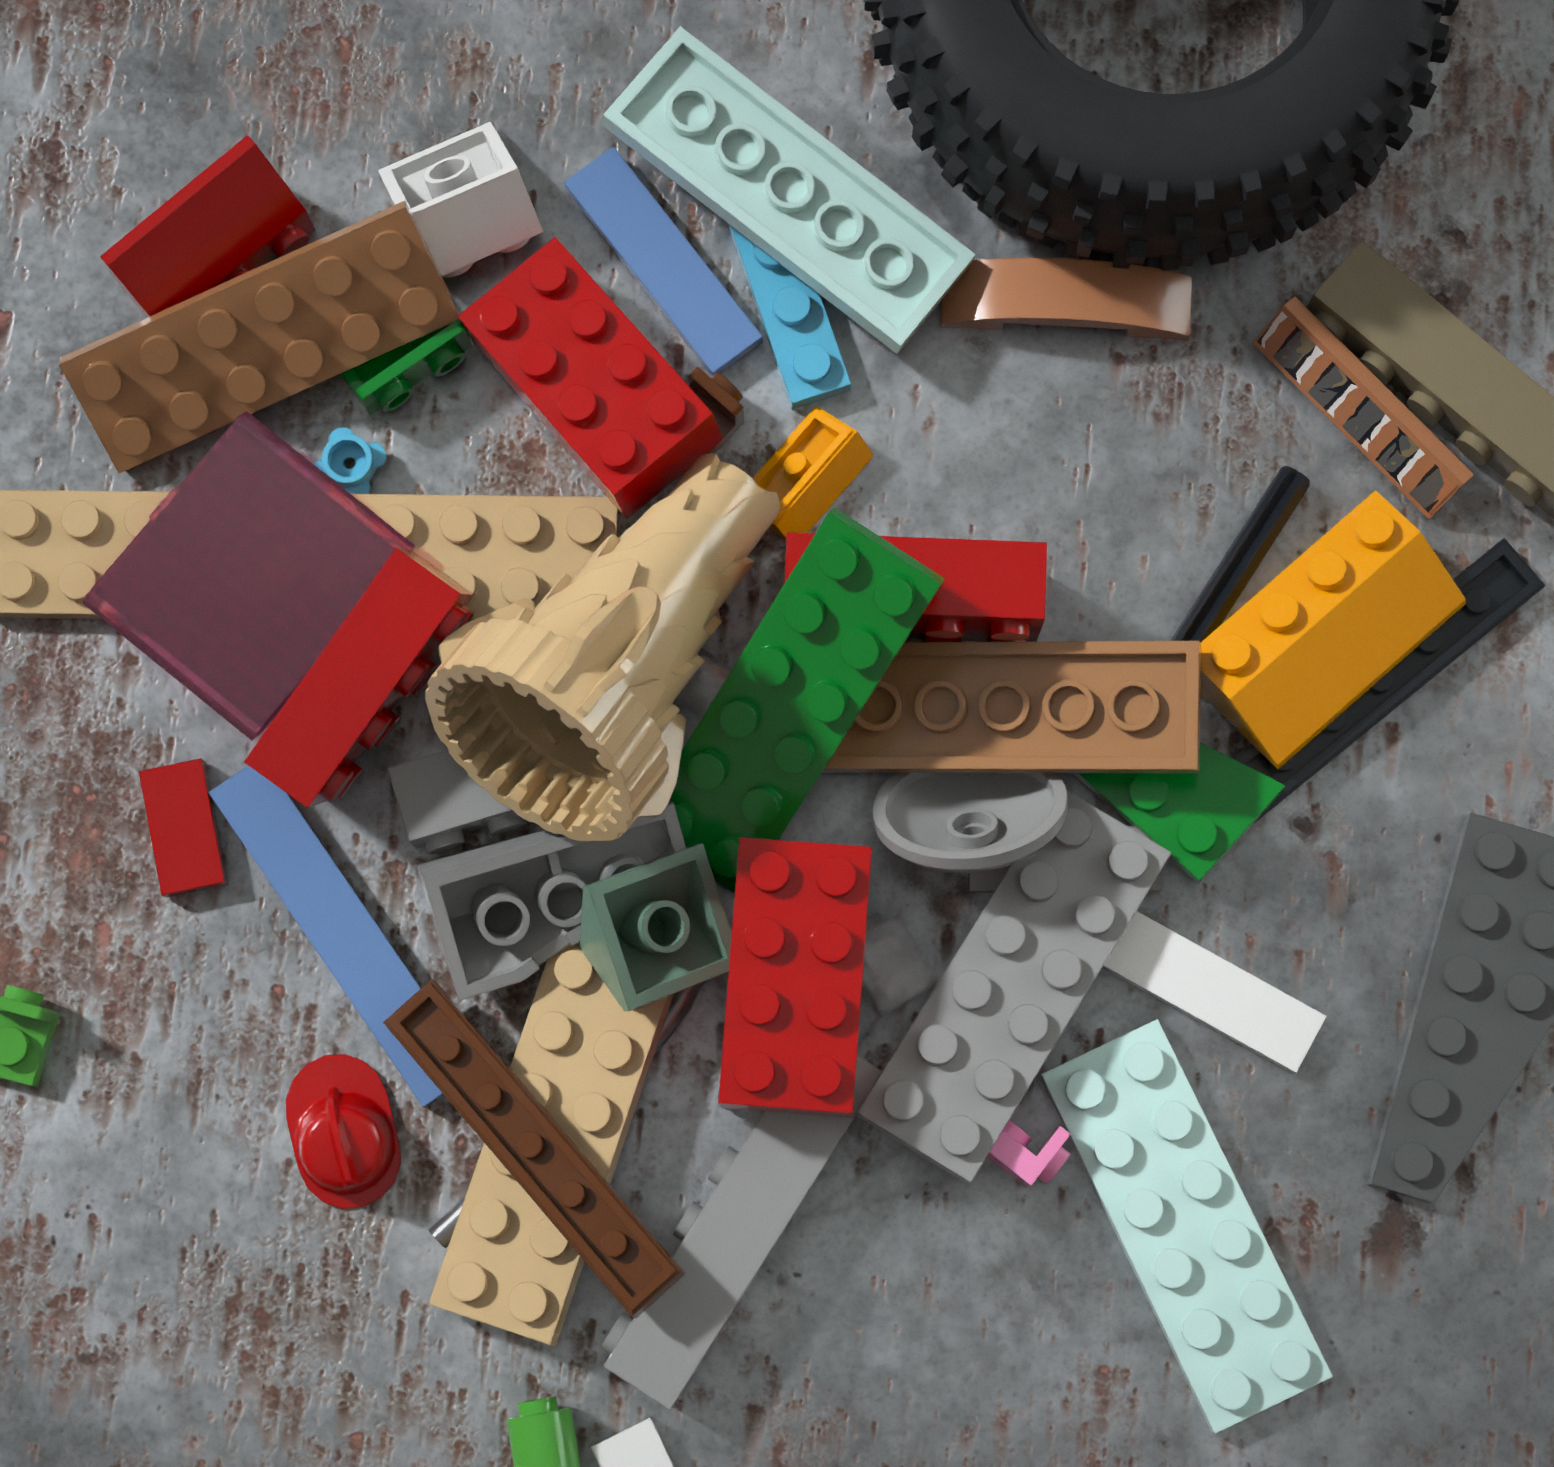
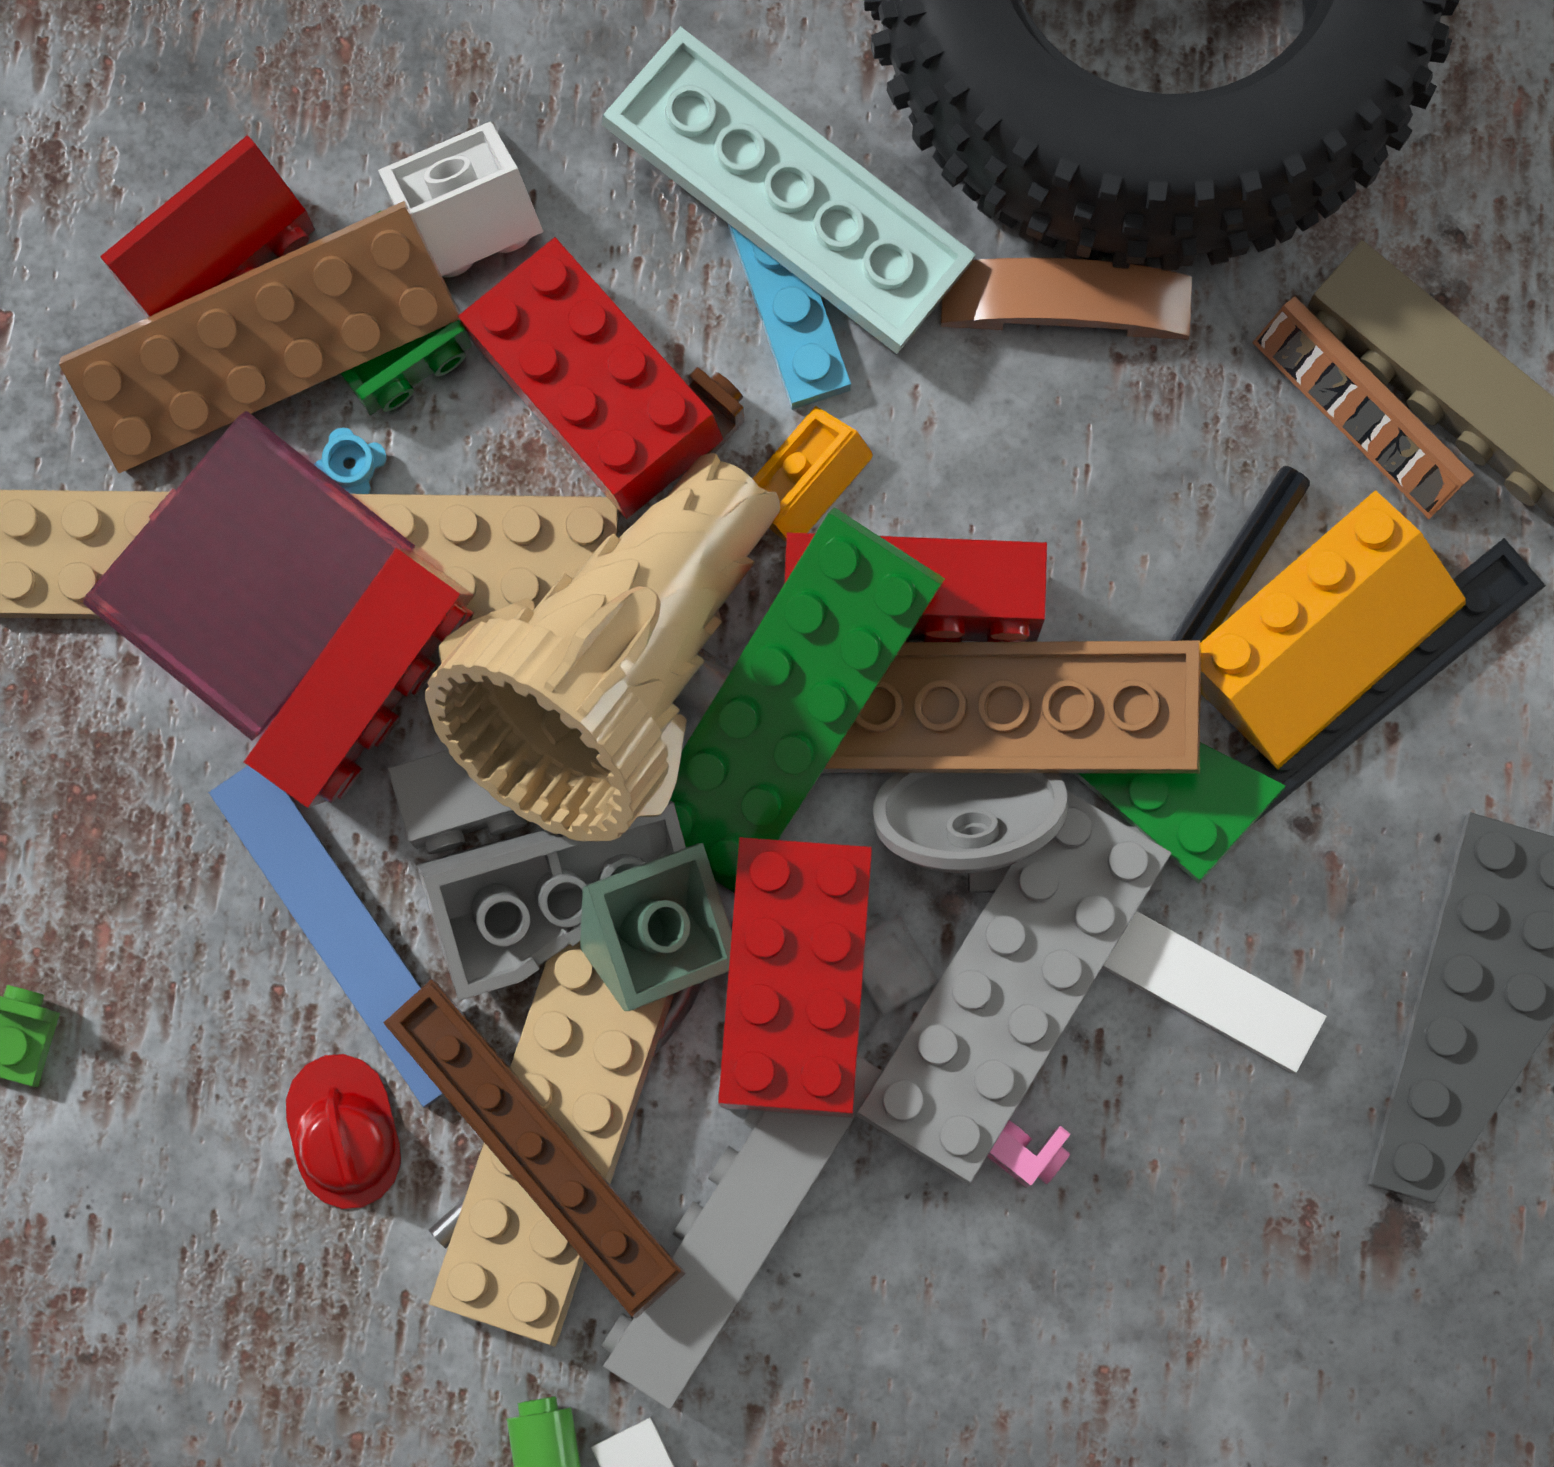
(183, 828): red tile -> none
(663, 262): medium blue tile -> none
(1185, 1226): light aqua plate -> none

